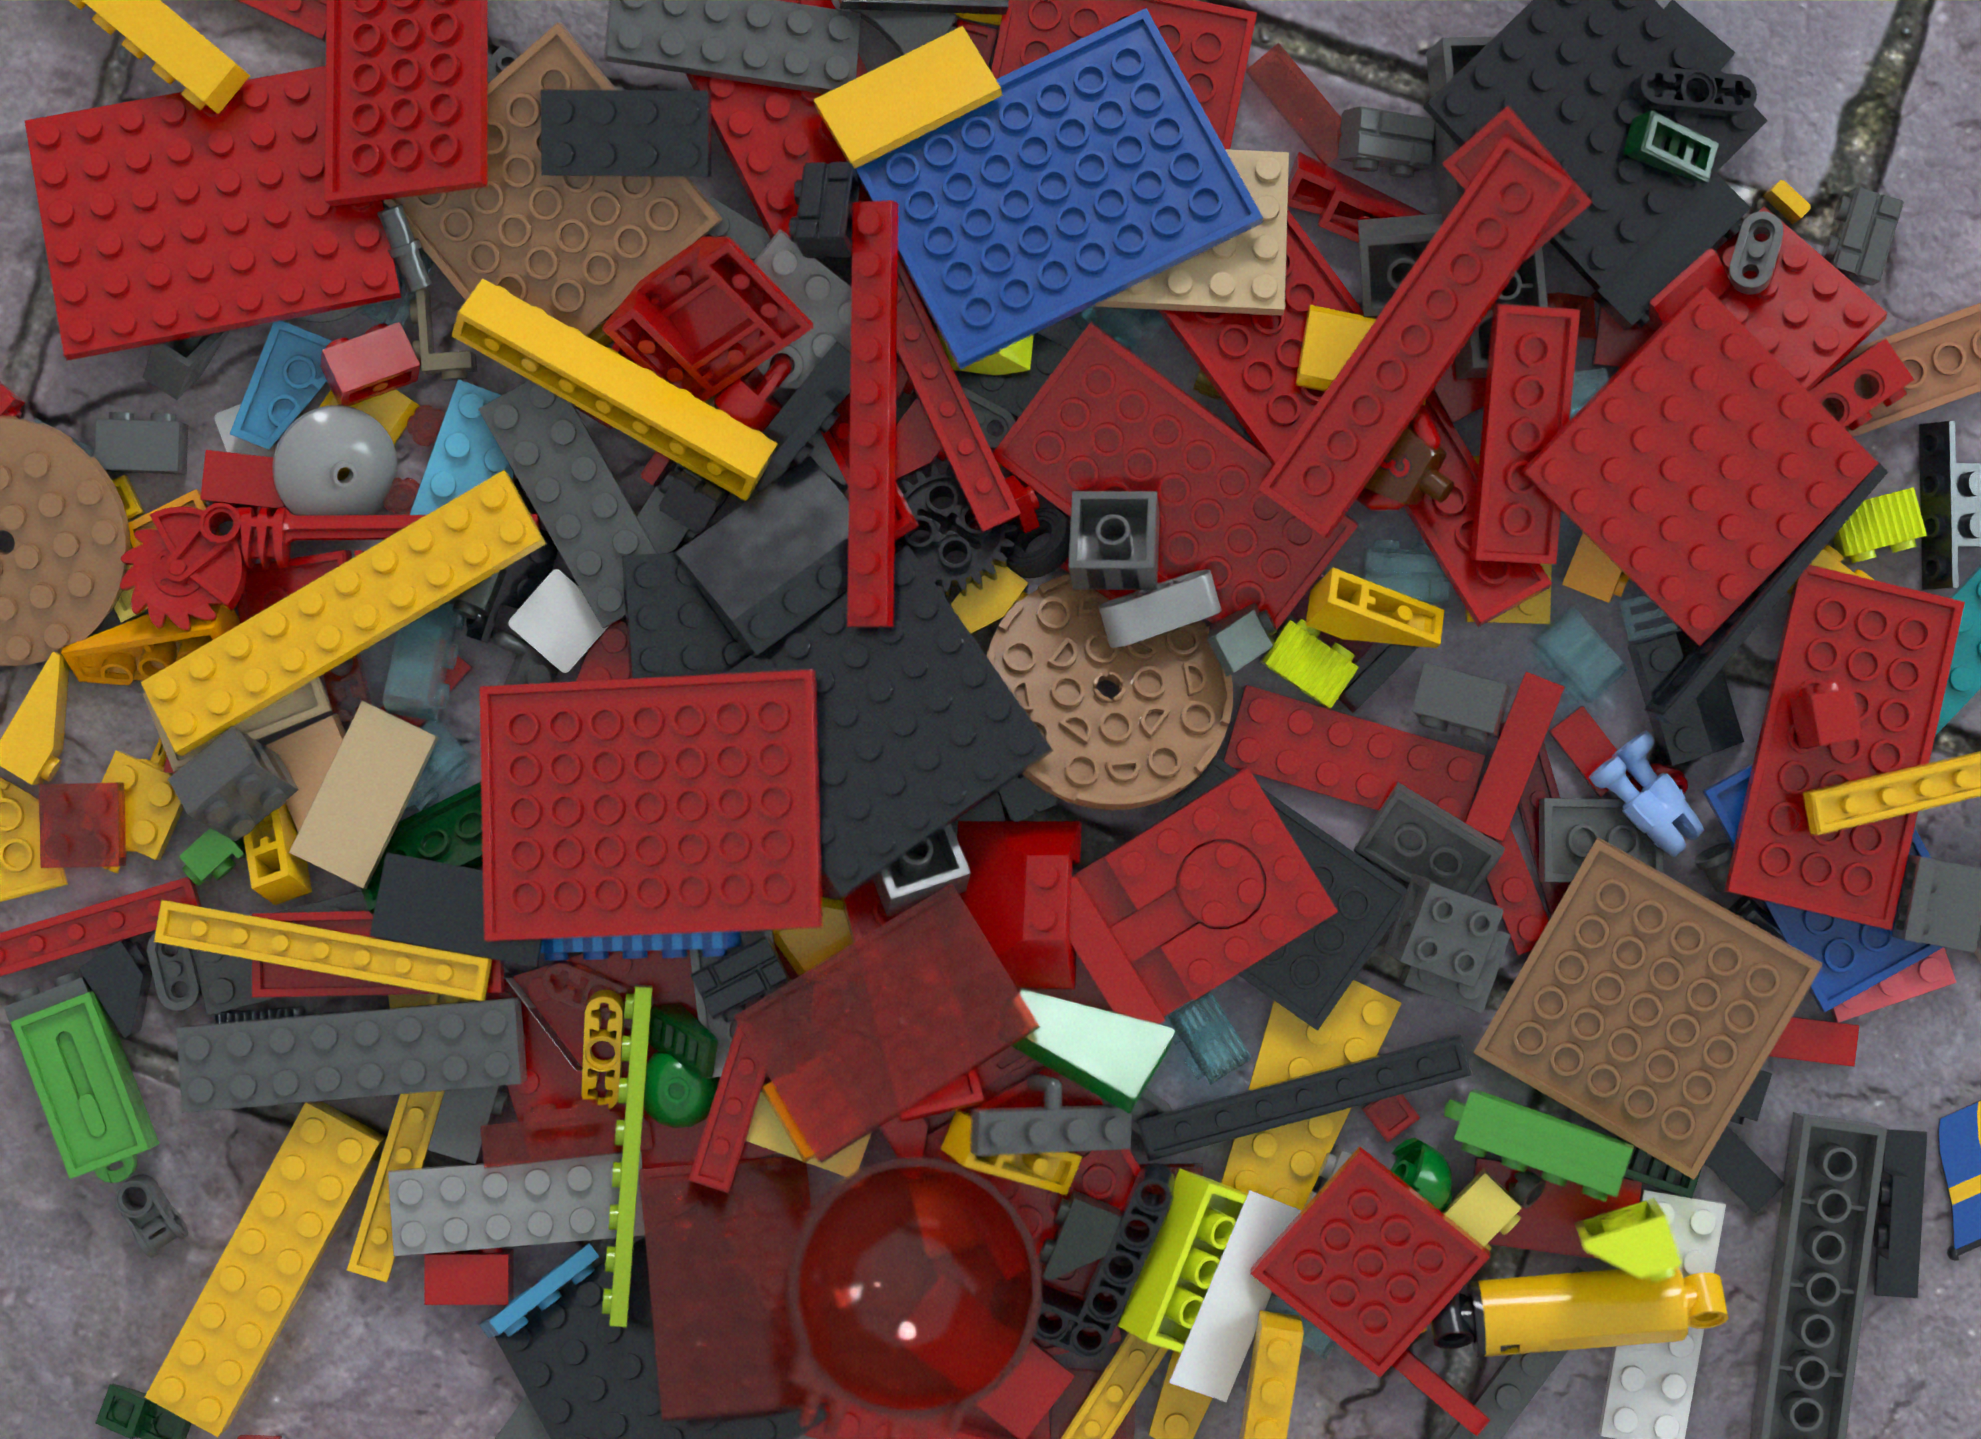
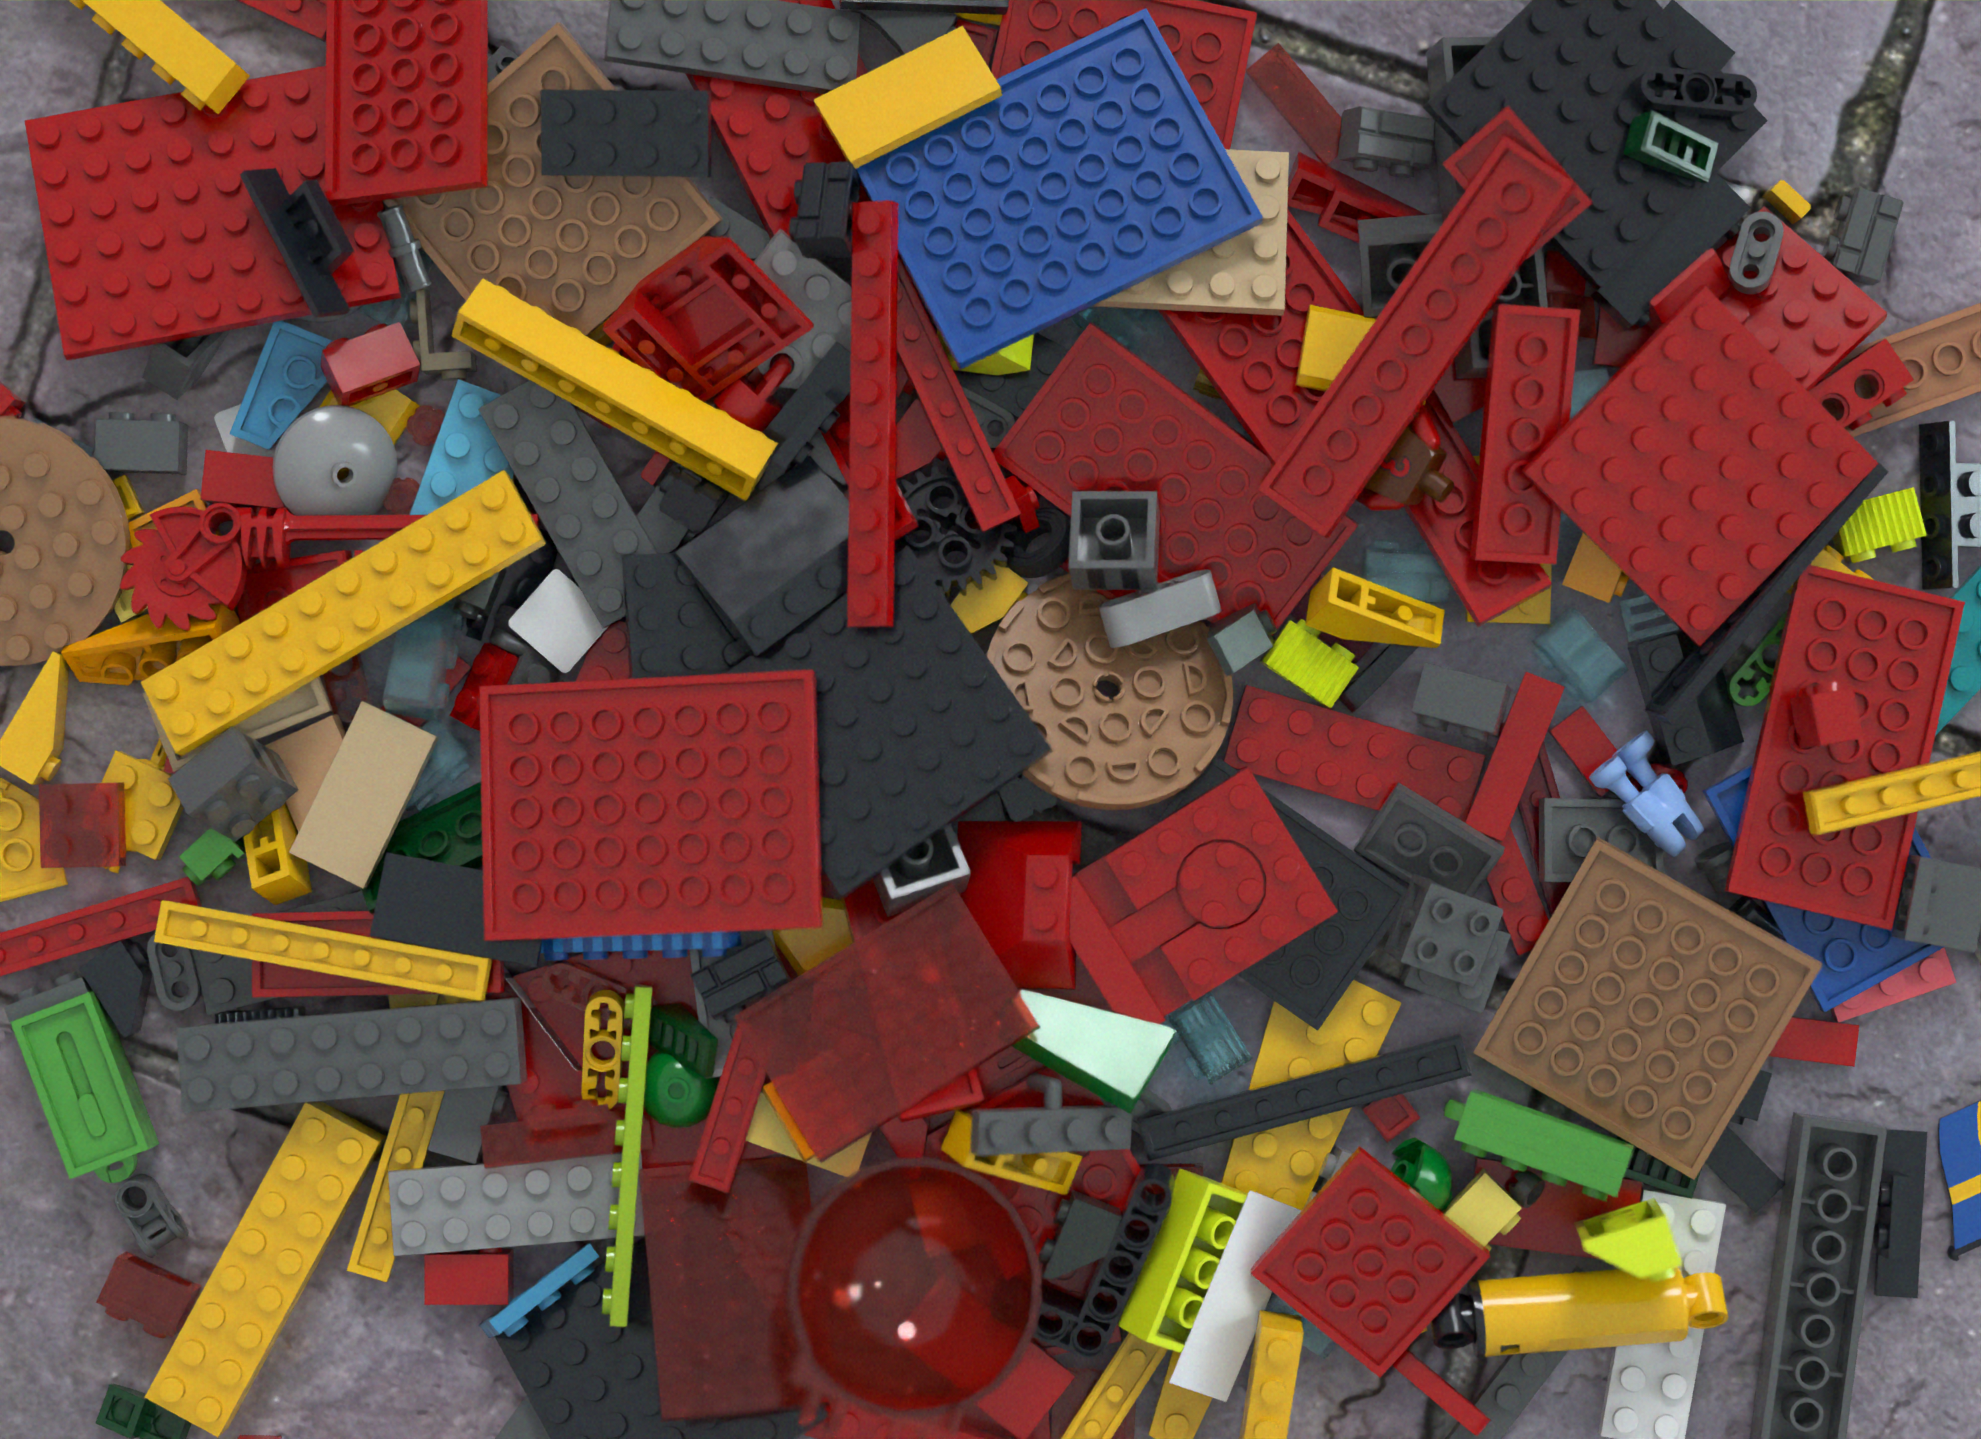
(148, 1295): none -> clear red brick
(305, 236): none -> black bracket
(490, 668): none -> red plate
(1561, 275): none -> red tile
(1744, 673): none -> bright green beam

